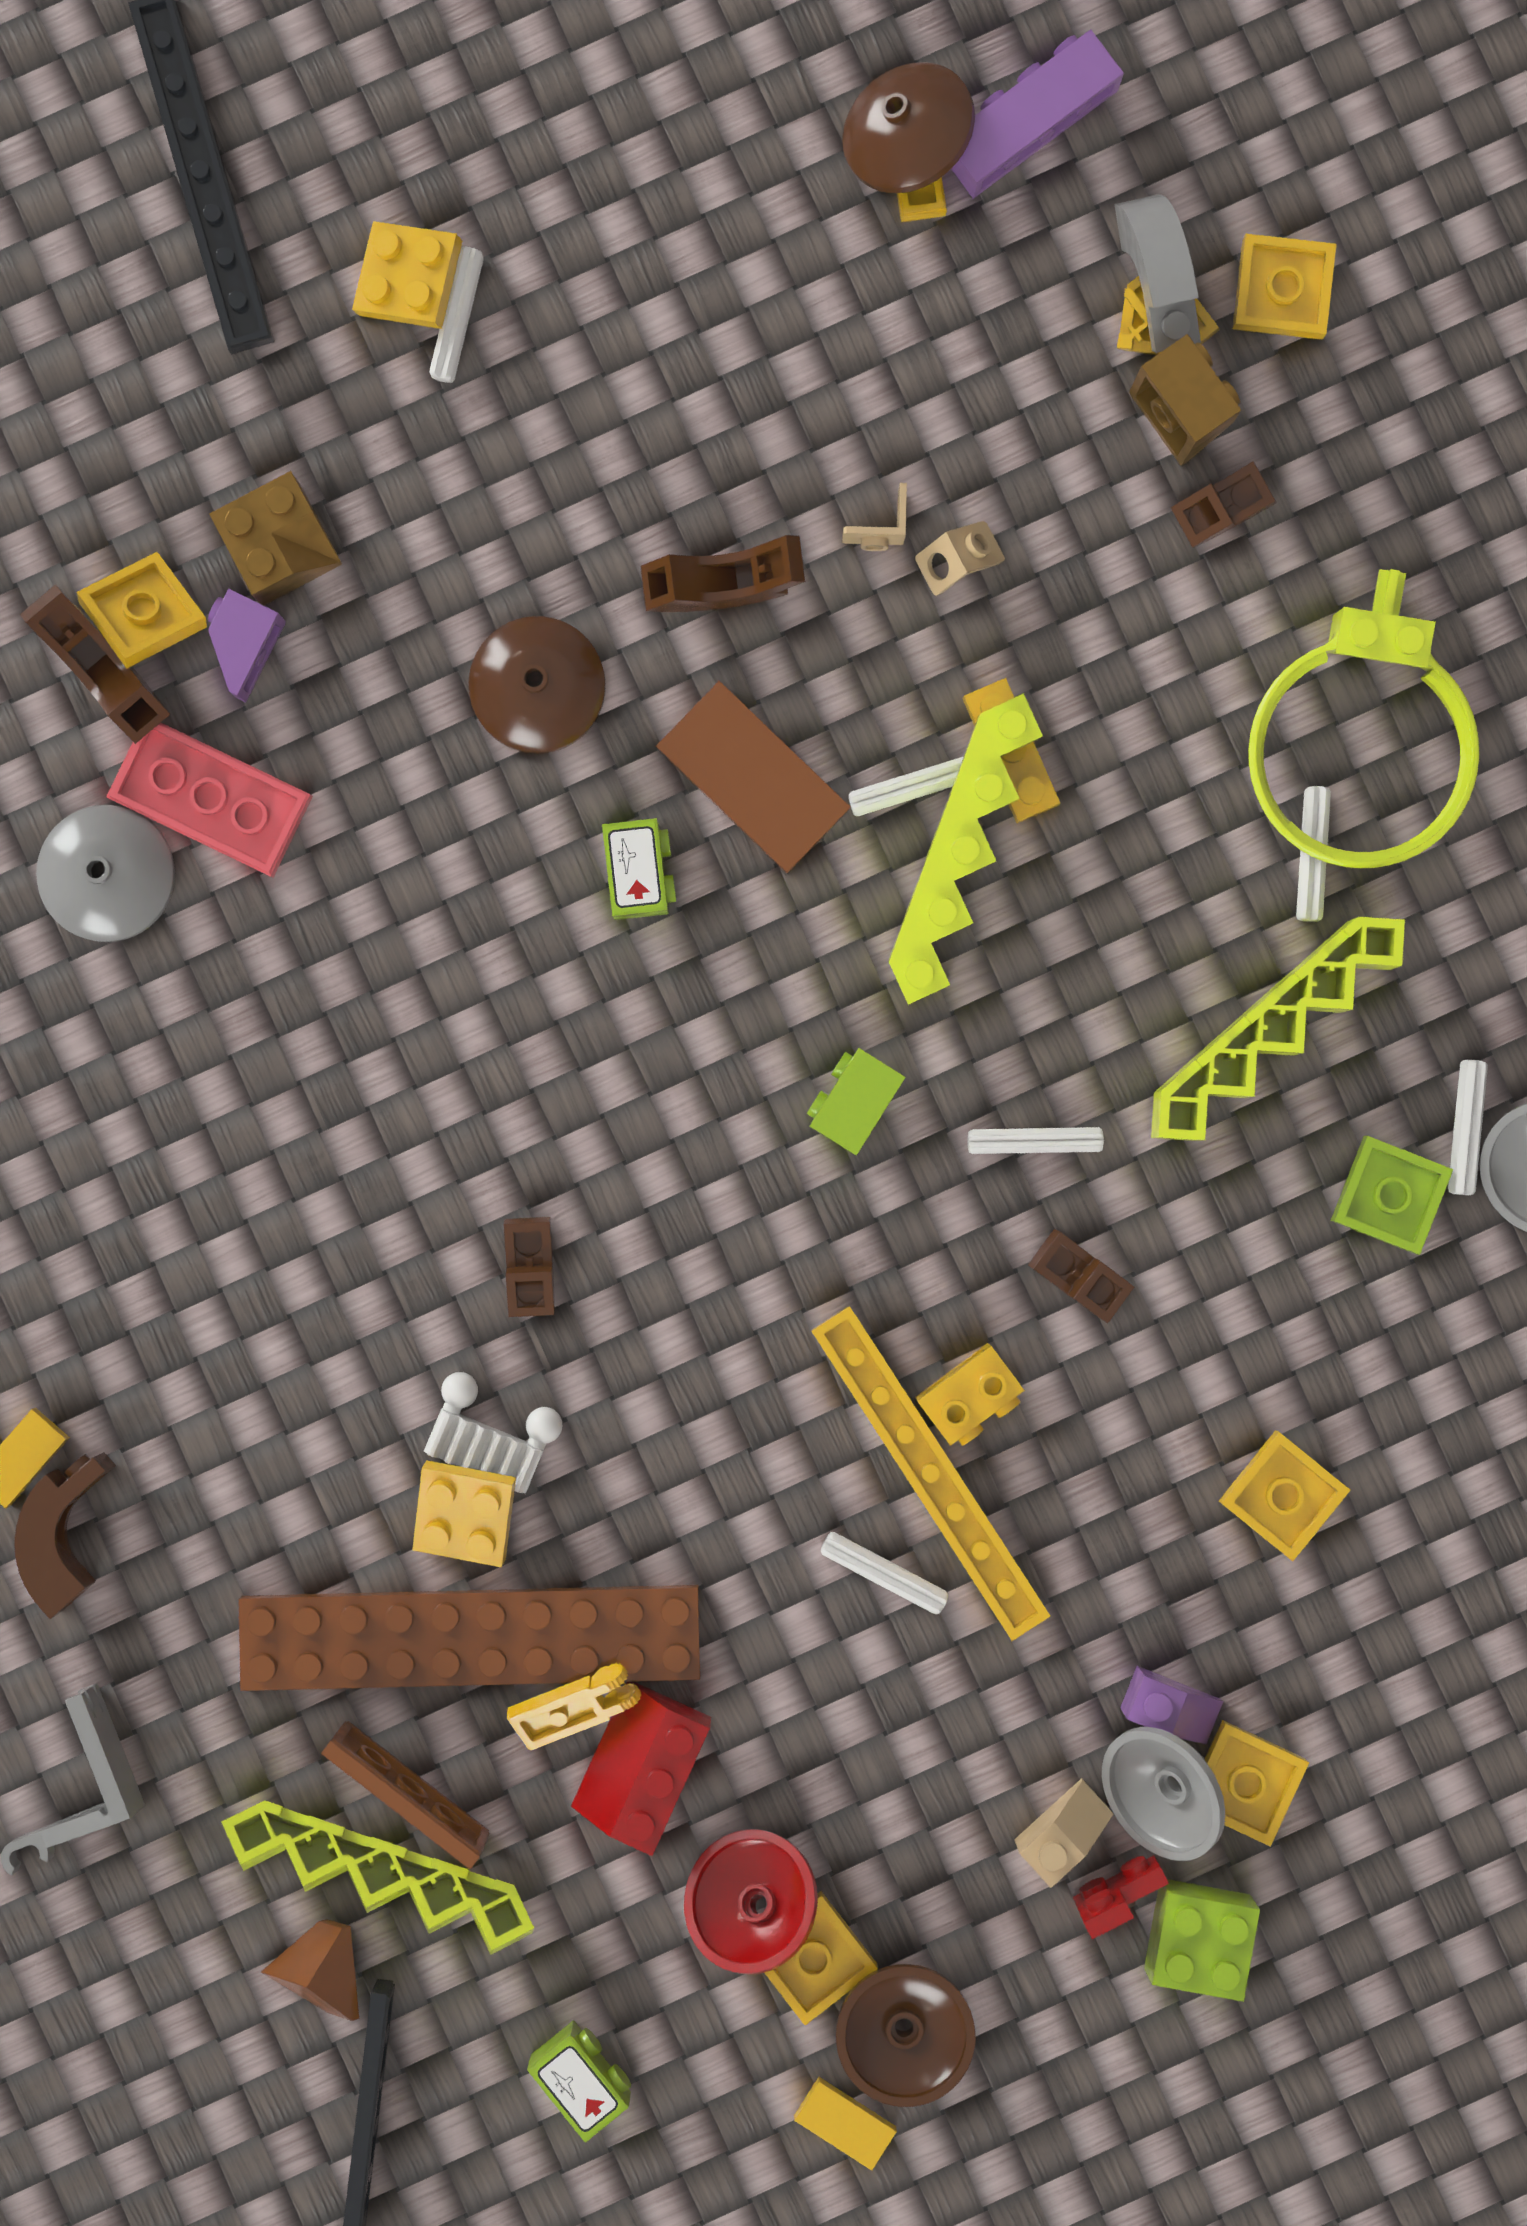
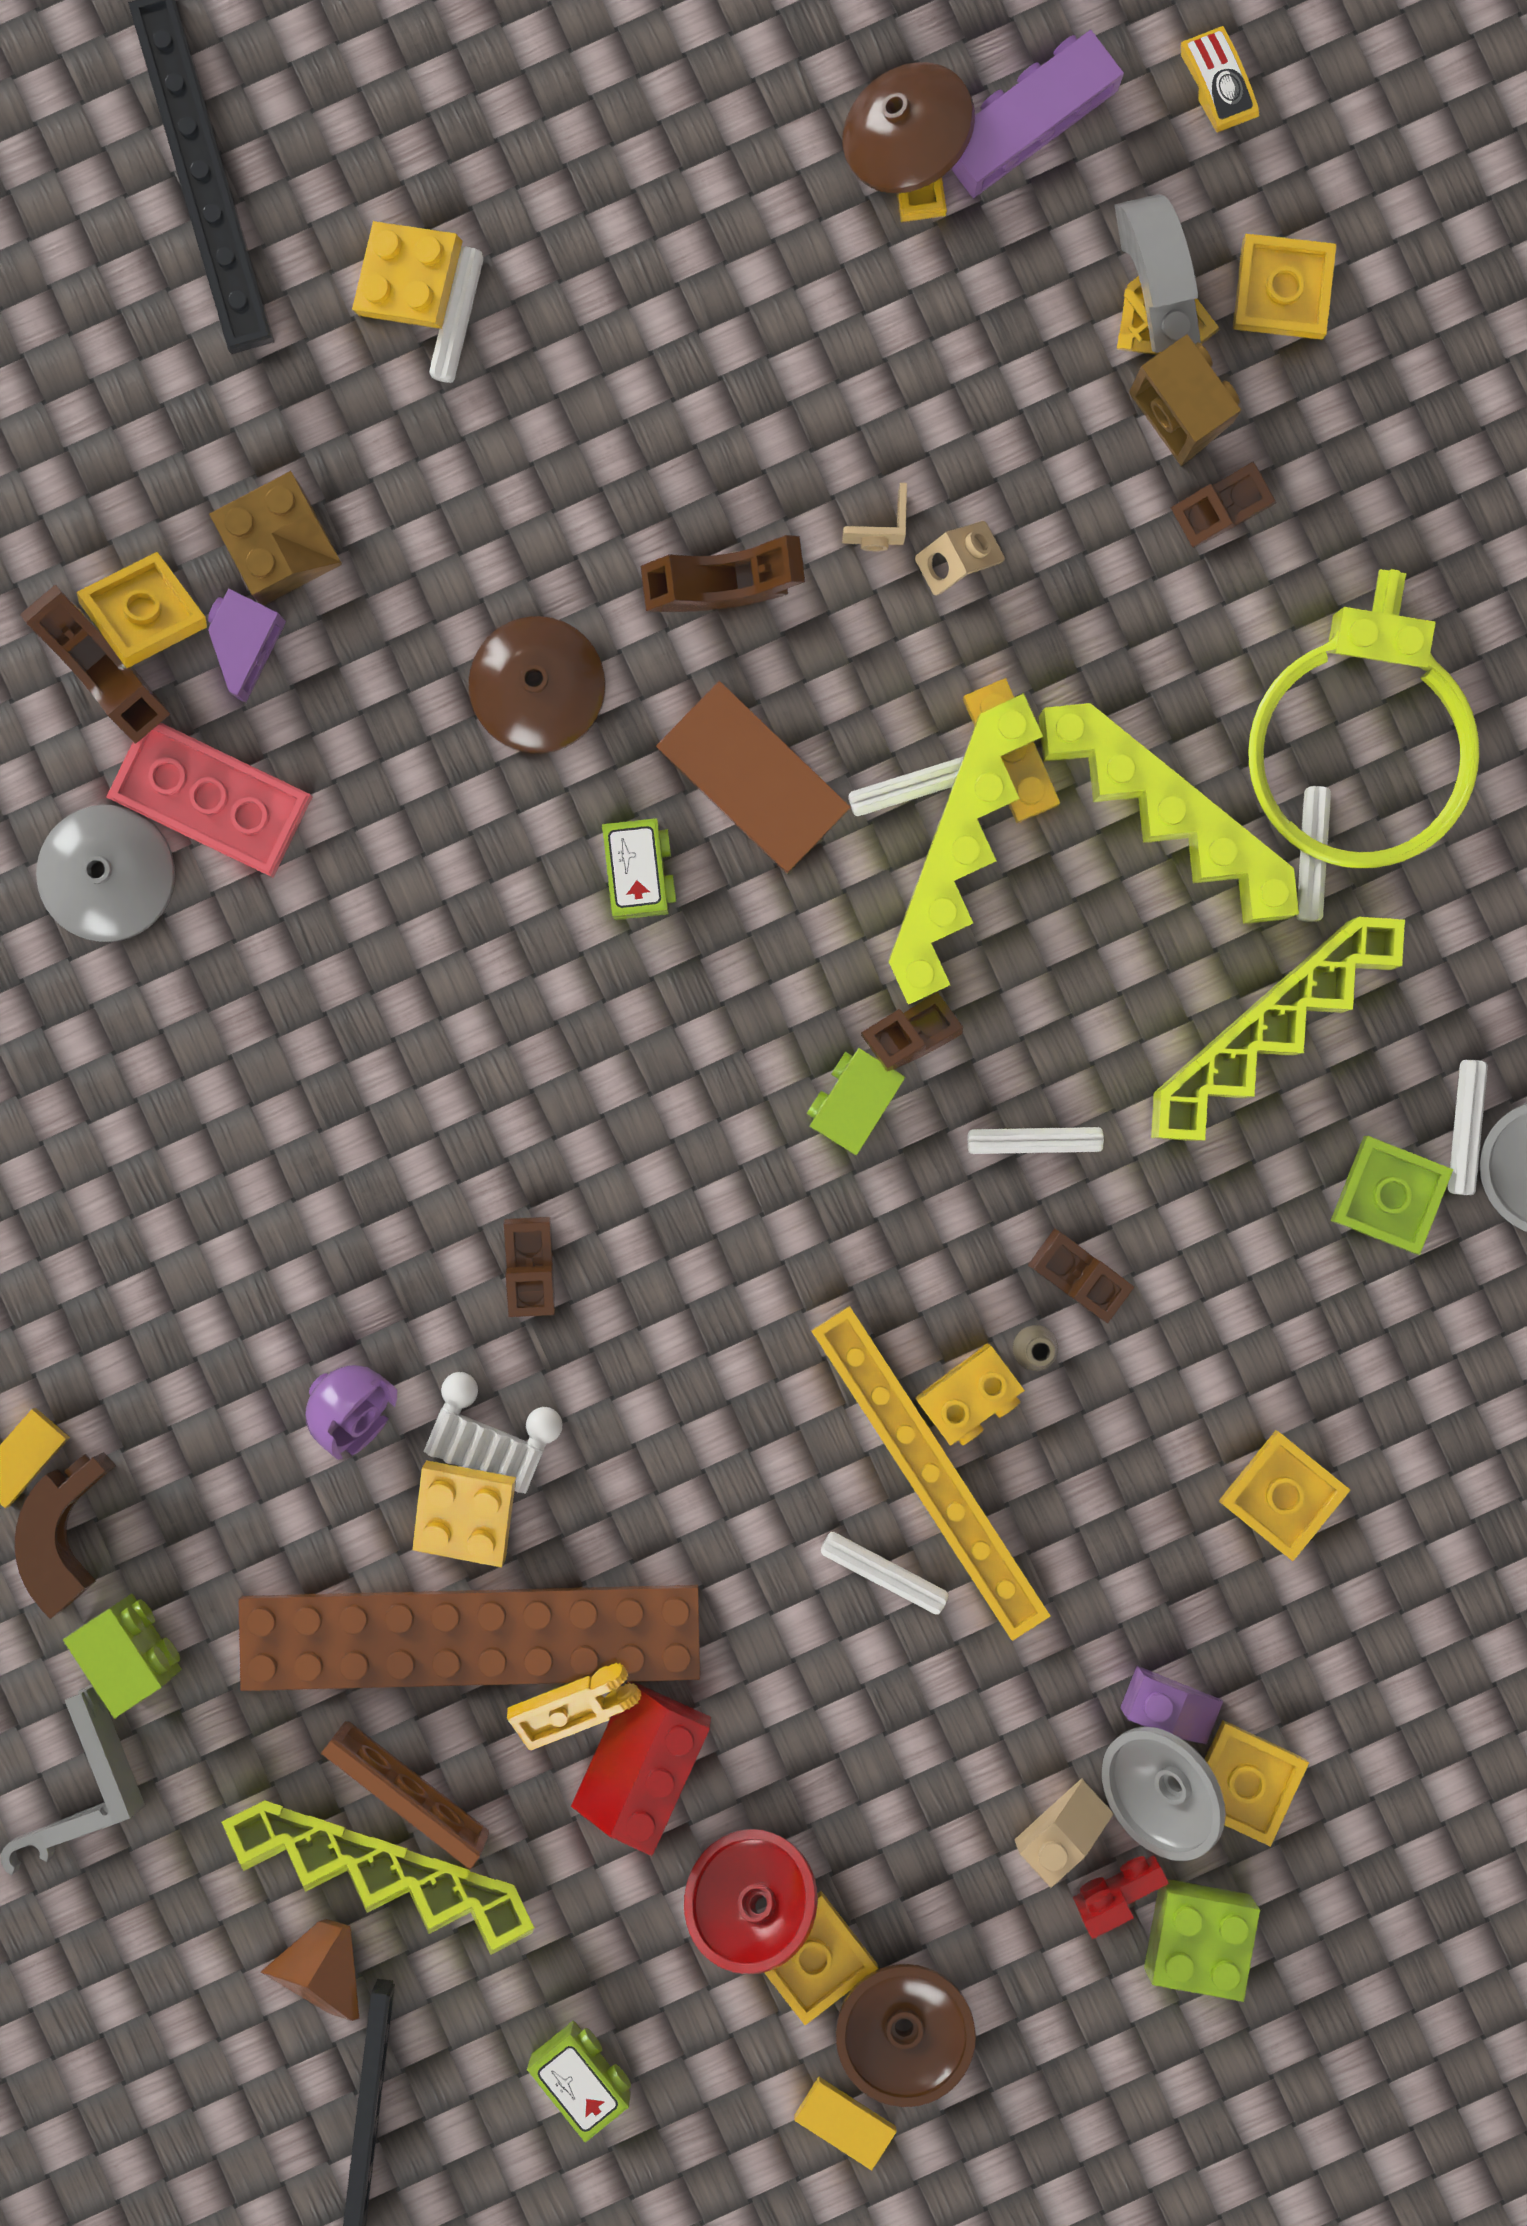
(124, 1654): none -> lime brick
(347, 1408): none -> medium lavender cylinder
(914, 1033): none -> reddish brown slope
(1027, 1339): none -> dark tan cone
(1171, 809): none -> neon yellow brick
(1220, 78): none -> slope

